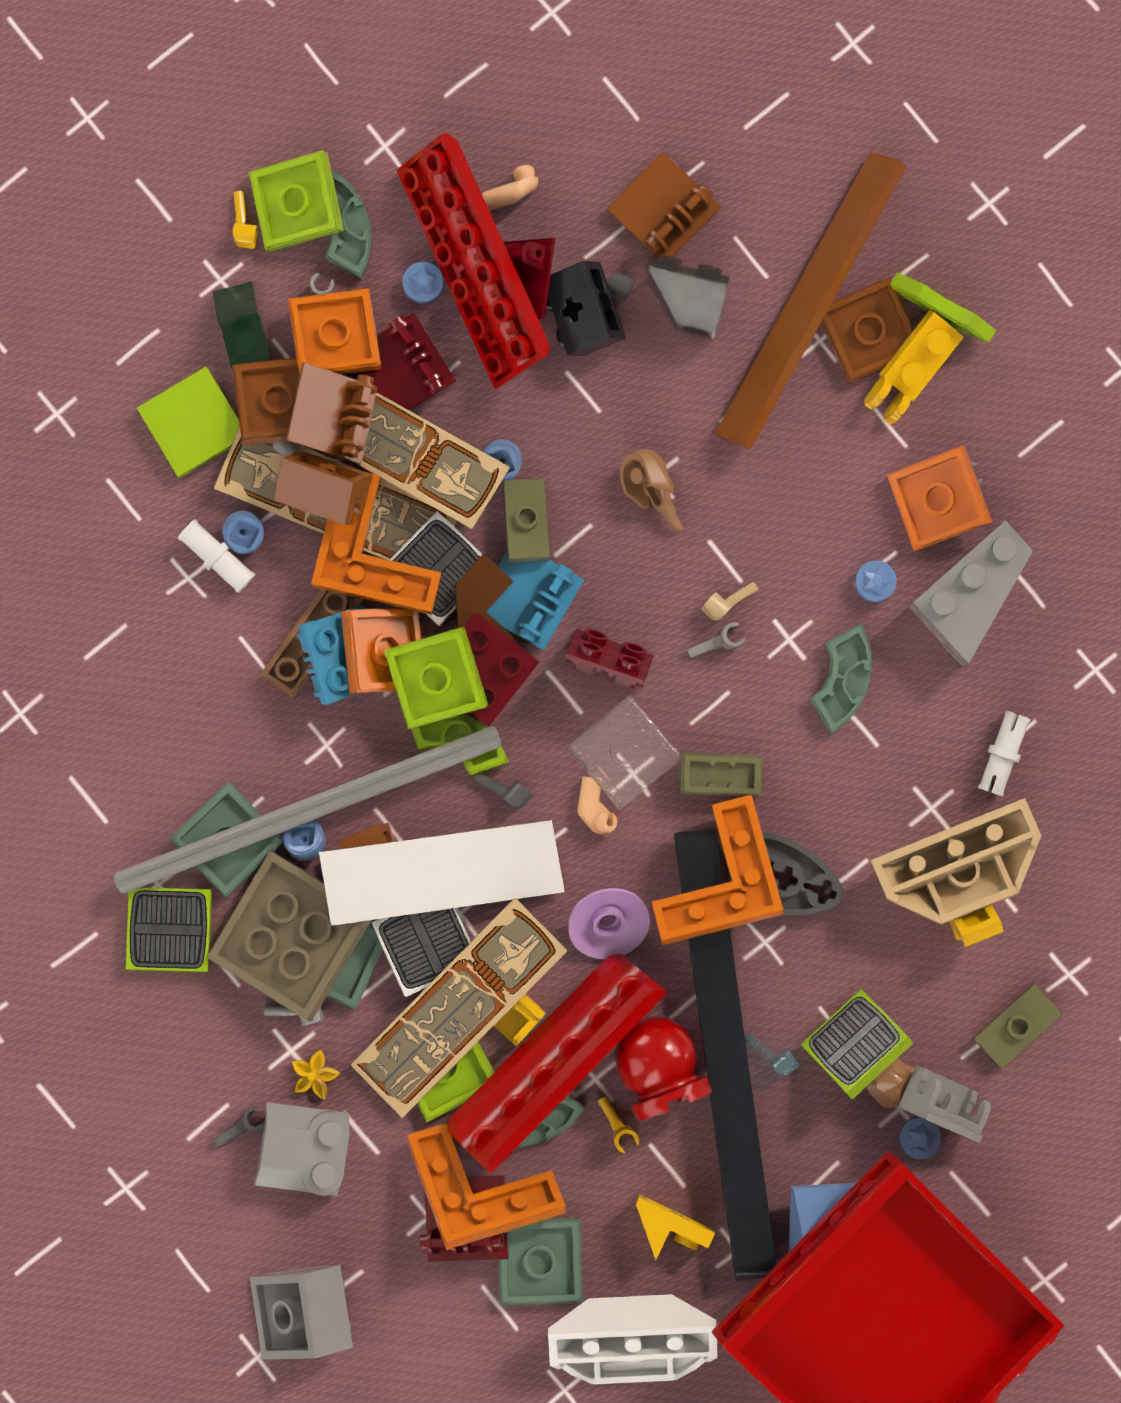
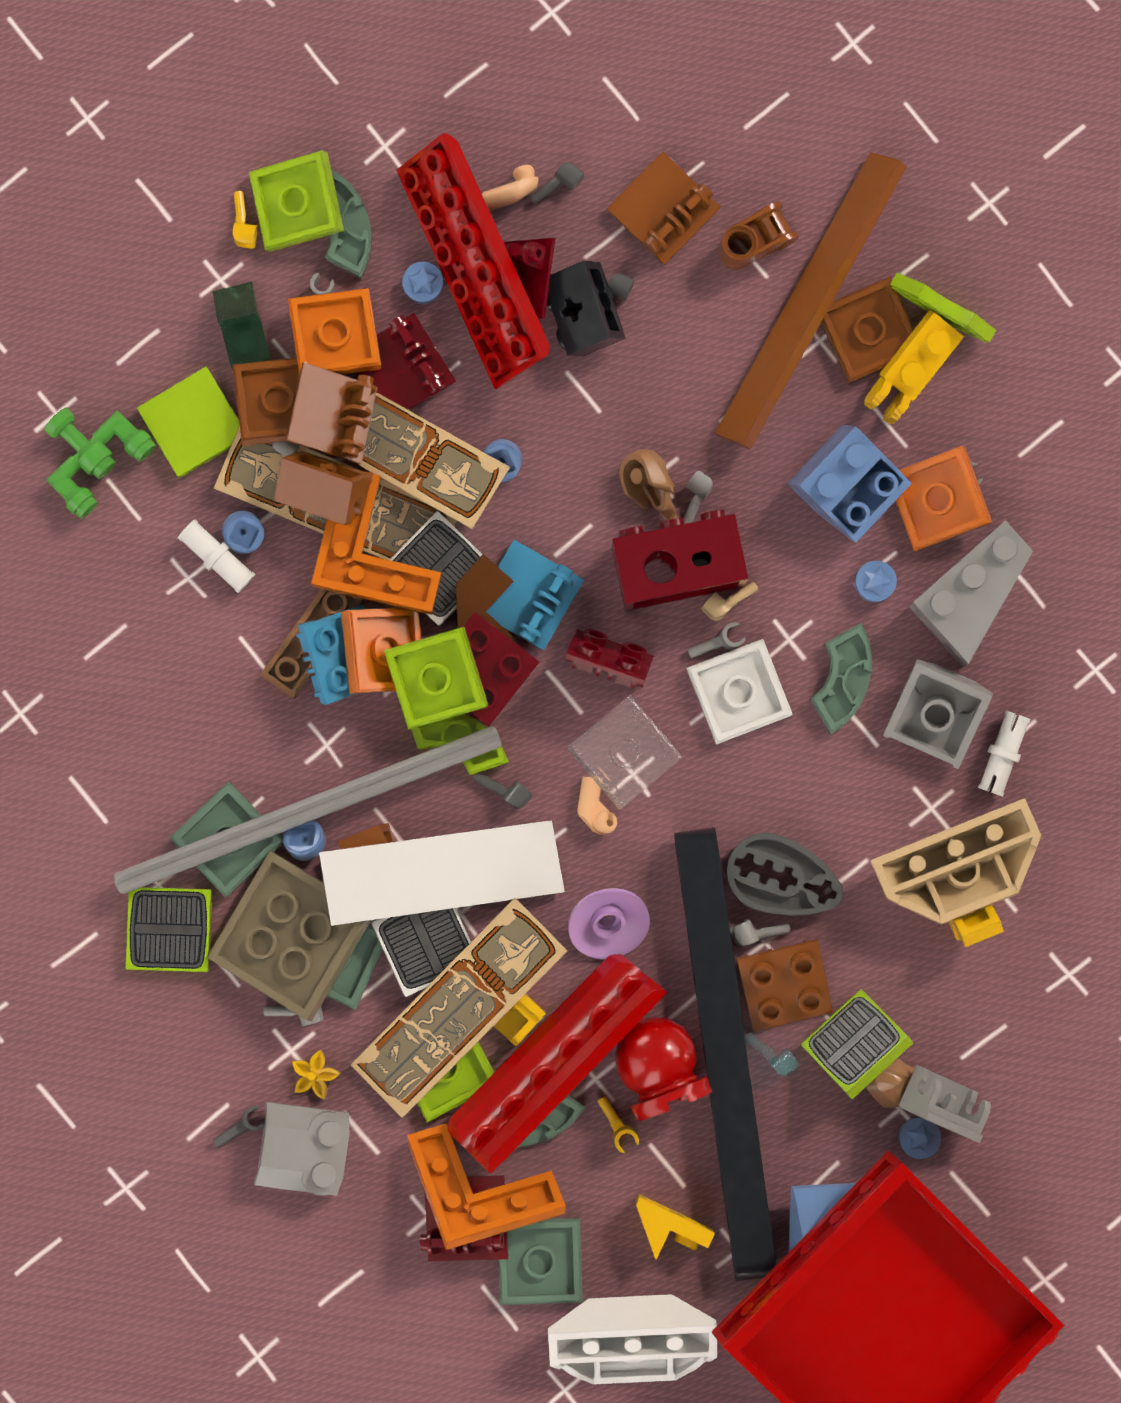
(92, 455): none -> bright green piece
(301, 1313): light grey slope -> none
(526, 520): olive plate -> none
(567, 175): none -> dark grey hand
(688, 295): clear smoke slope -> none
(701, 486): none -> light grey hand
(701, 553): none -> dark red piece
(720, 774): olive plate -> none
(739, 691): none -> white tile
(744, 900): orange plate -> none
(744, 933): none -> light grey hand
(763, 233): none -> dark orange piece
(785, 985): none -> dark orange hinge
(849, 482): none -> medium blue slope
(938, 712): none -> light grey slope
(1017, 1026): olive plate -> none

